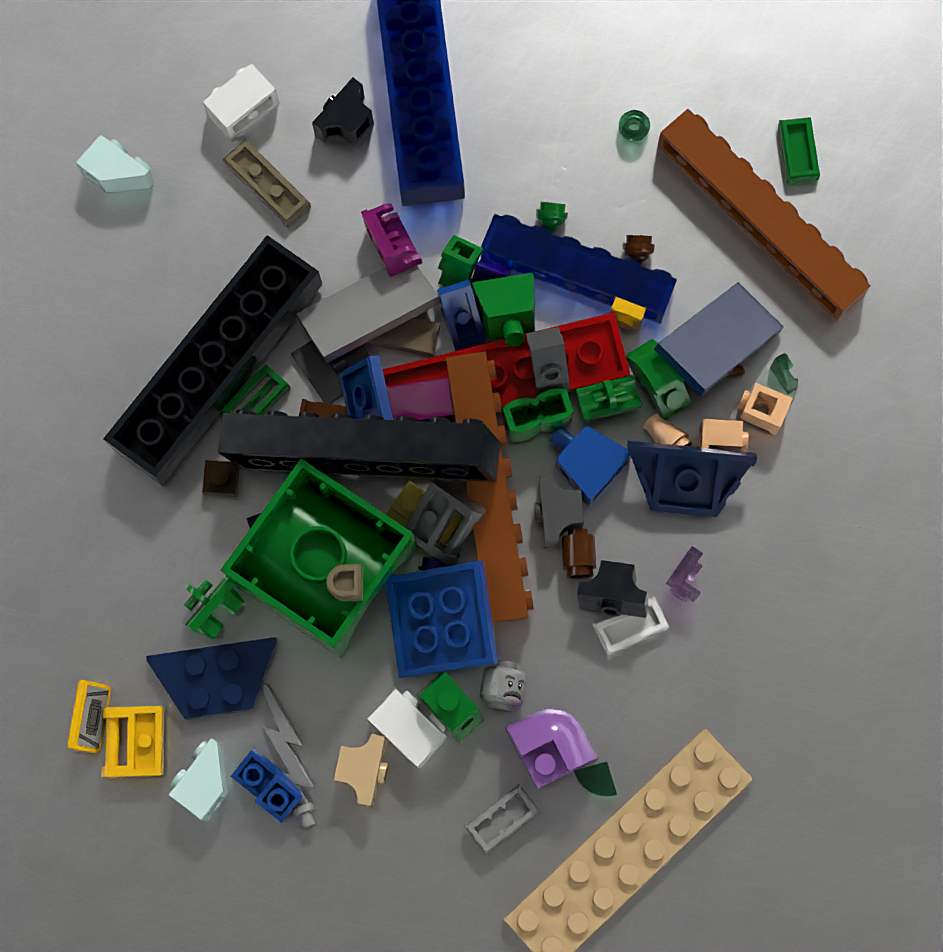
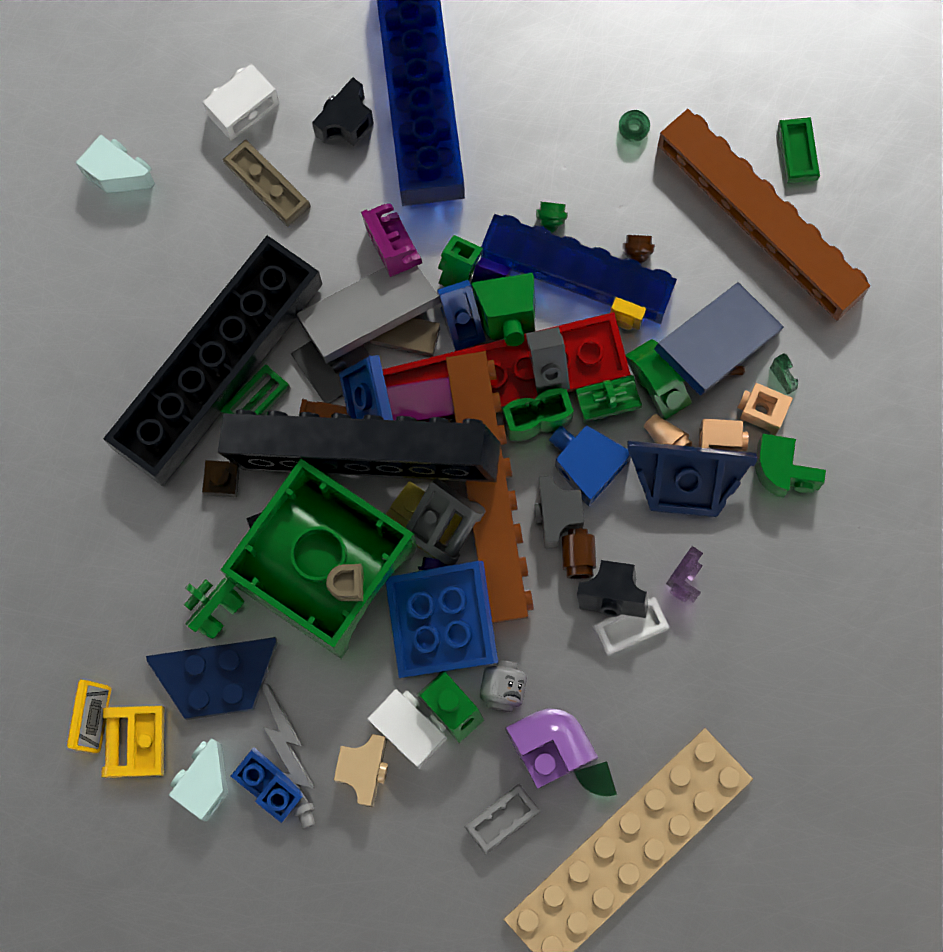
(777, 471): none -> green brick

